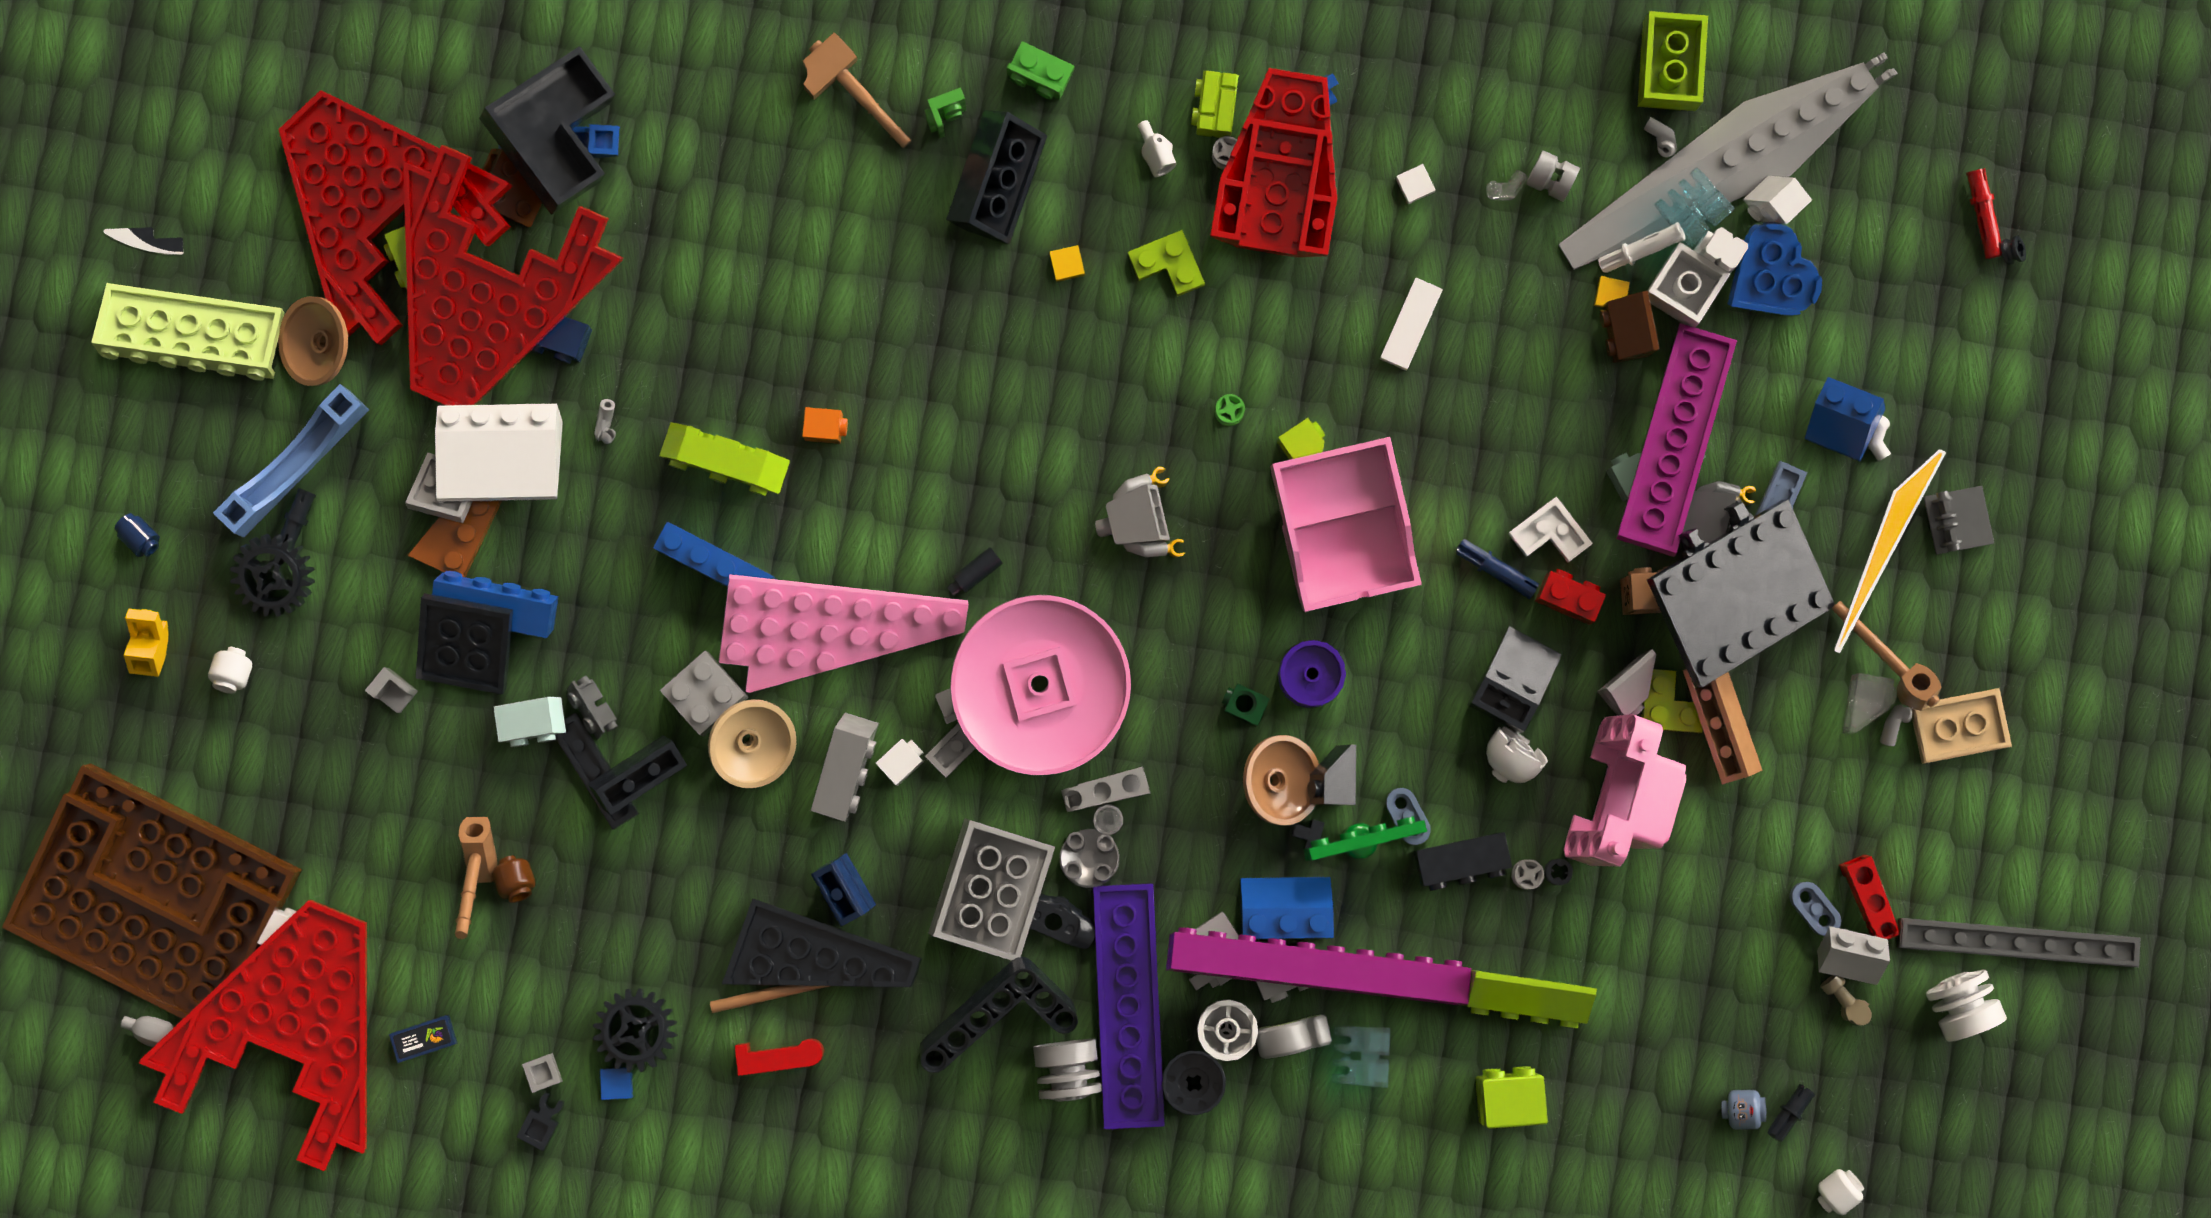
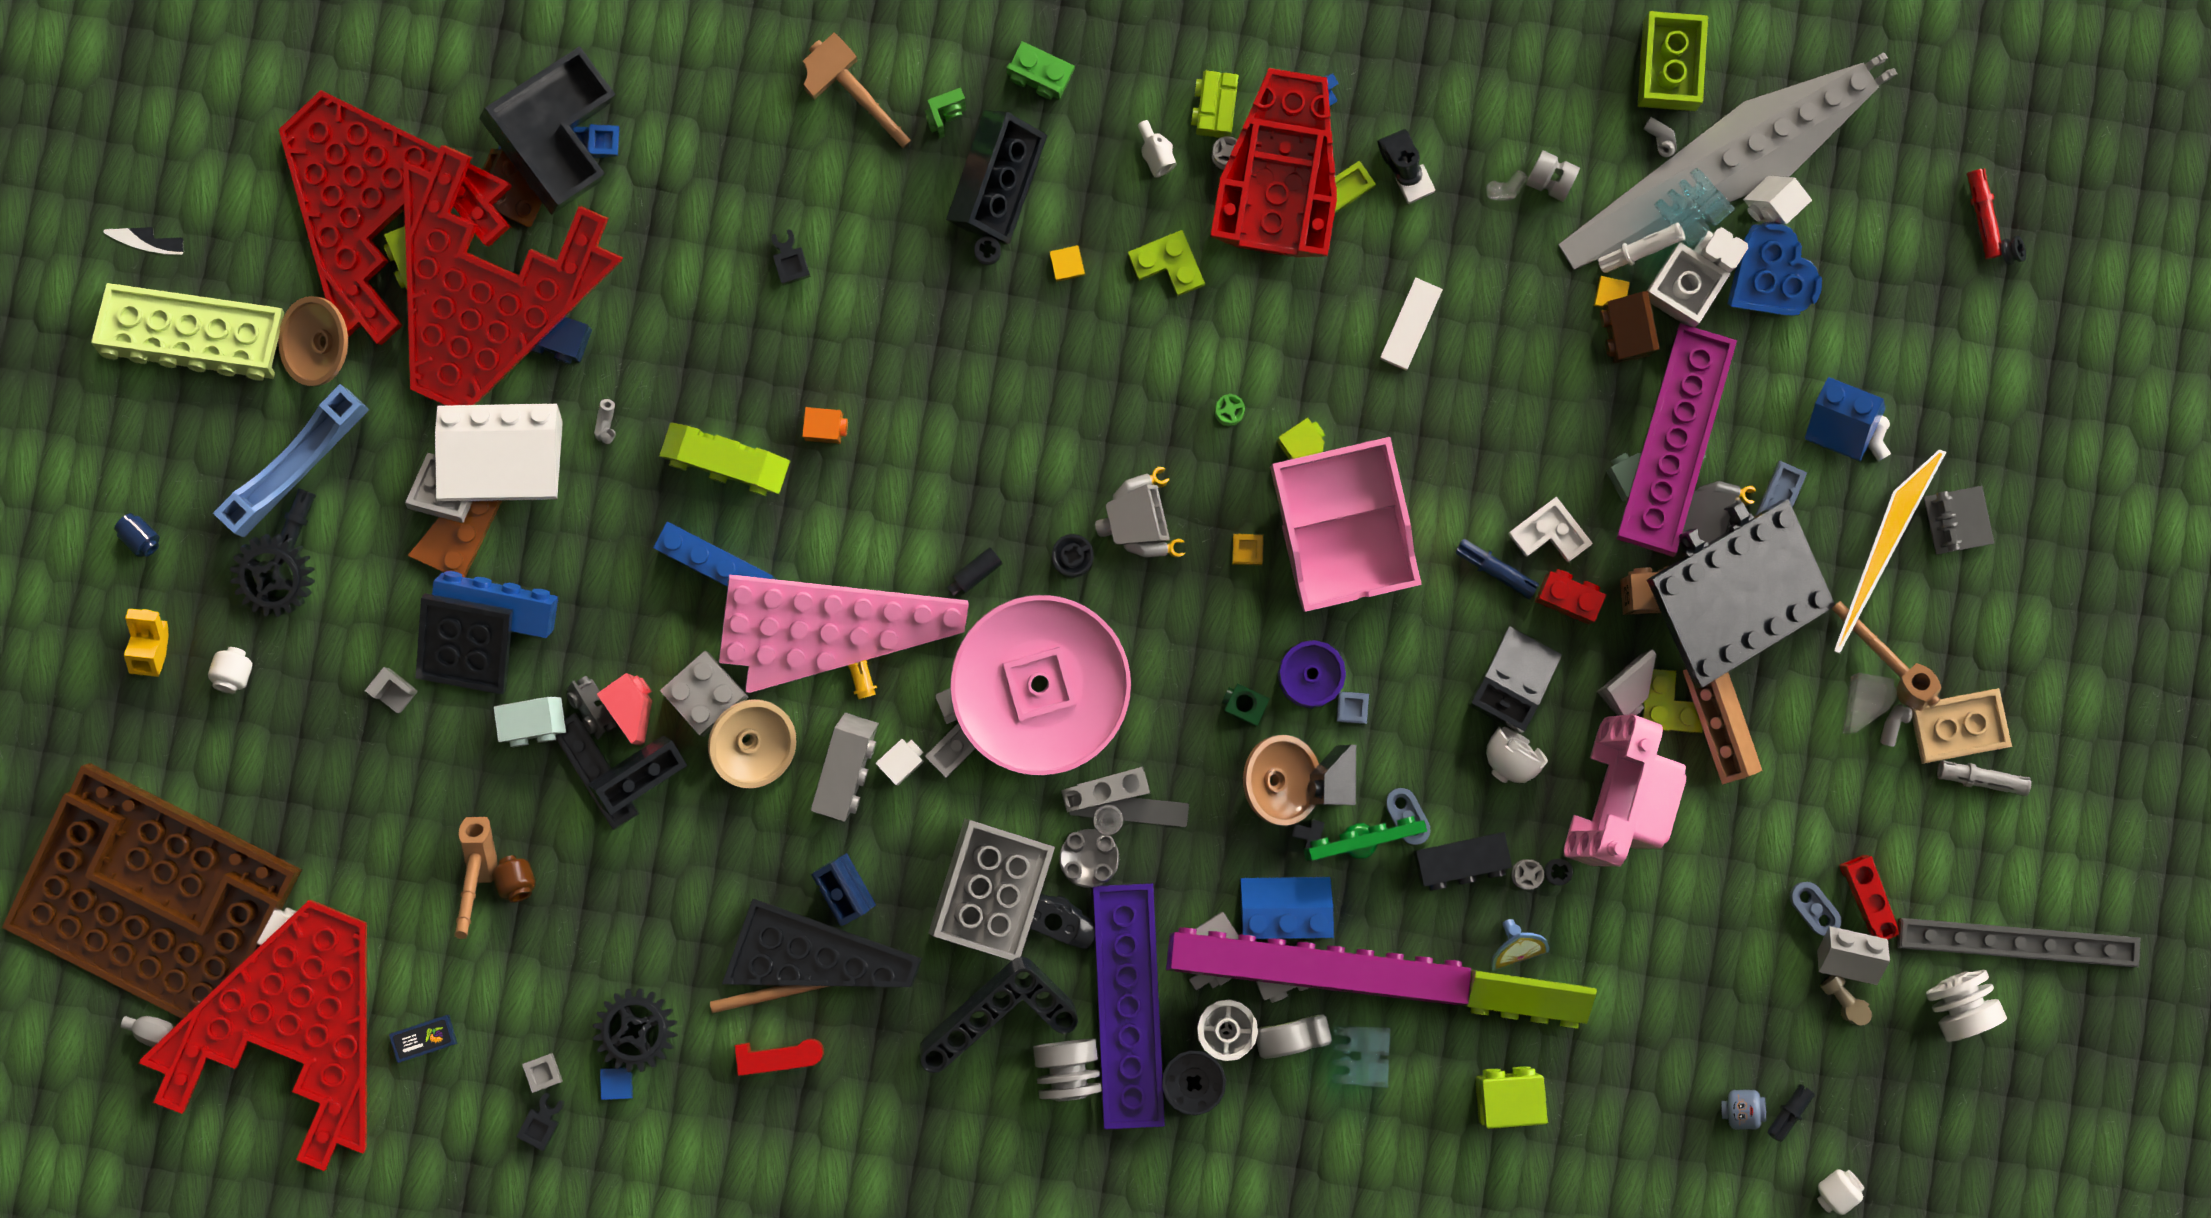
(629, 705): none -> coral slope
(790, 262): none -> black plate
(862, 682): none -> yellow pin
(995, 246): none -> black bush
(1072, 556): none -> black wheel
(1146, 811): none -> dark grey sticker
(1247, 549): none -> yellow tile
(1352, 184): none -> lime tile
(1352, 707): none -> sand blue tile
(1401, 157): none -> black piece
(1518, 947): none -> shield
(1972, 775): none -> light grey pin

